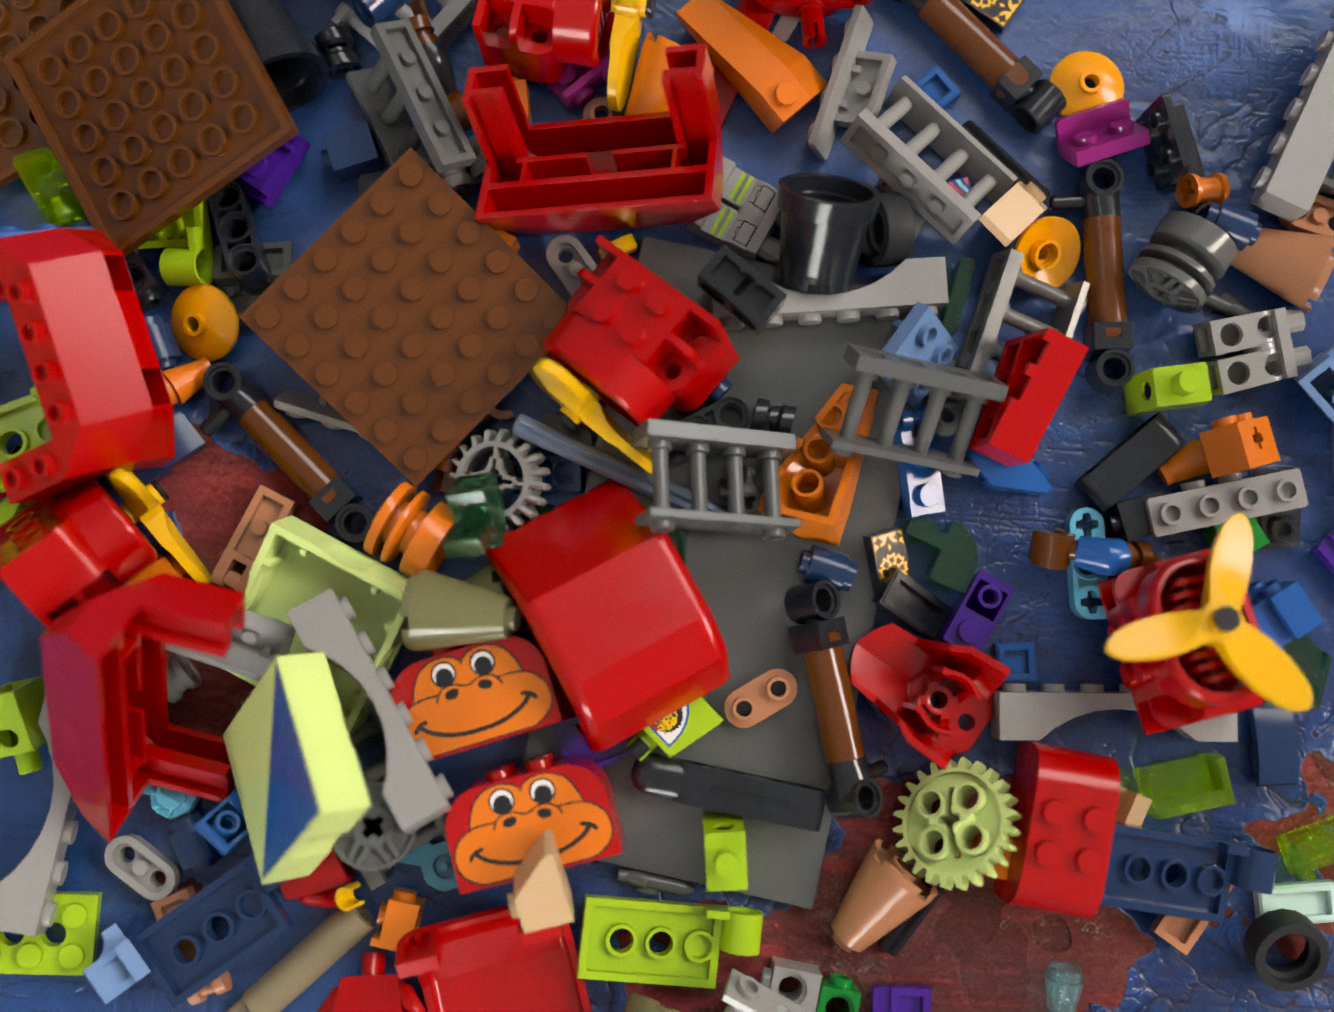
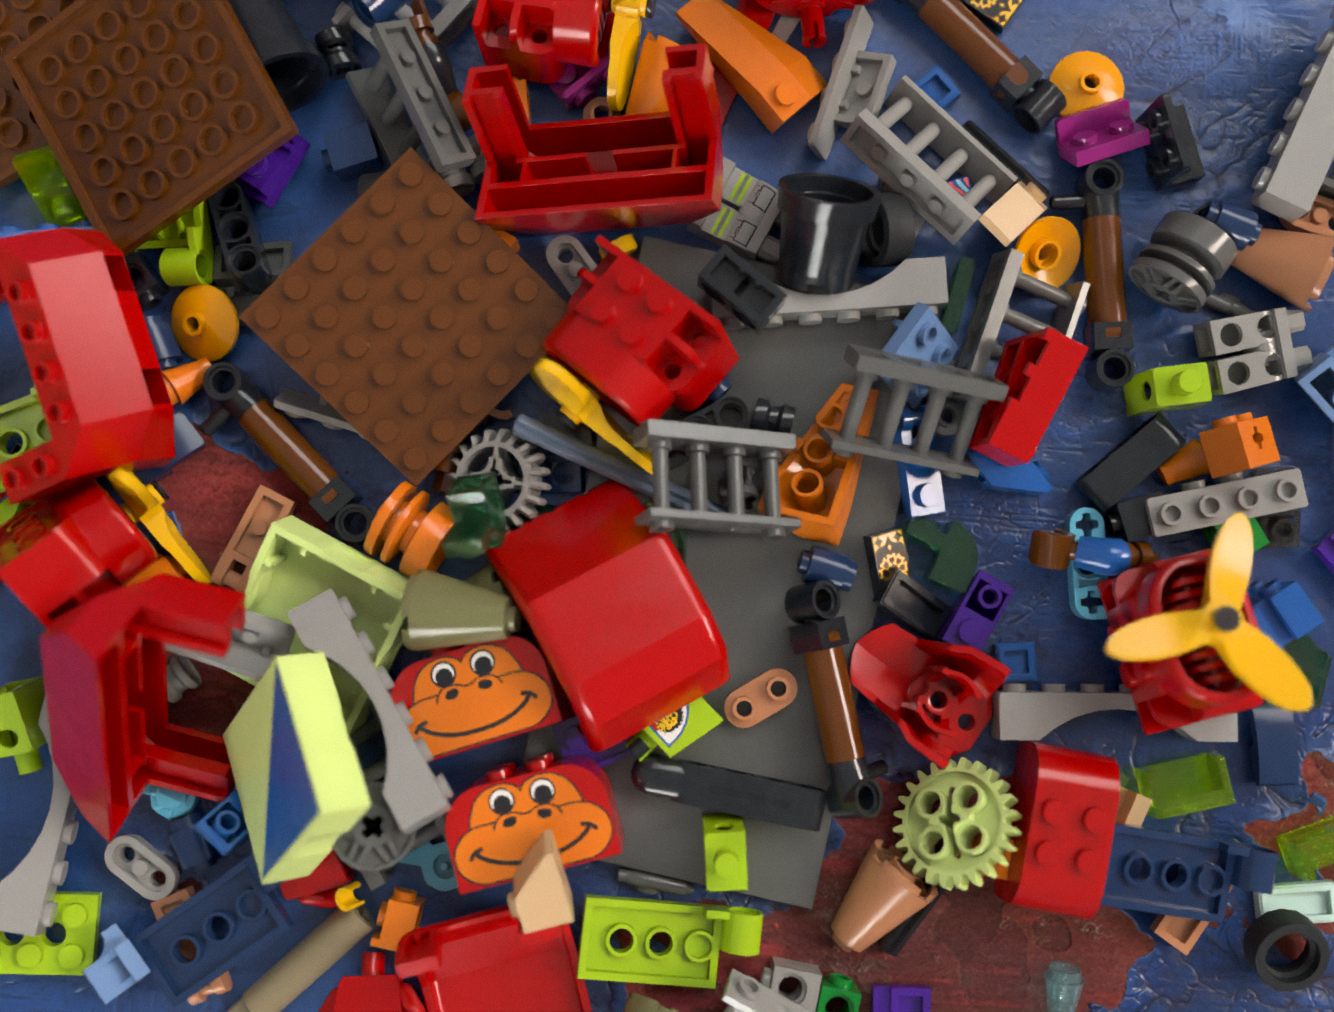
(1200, 190): orange bush -> none

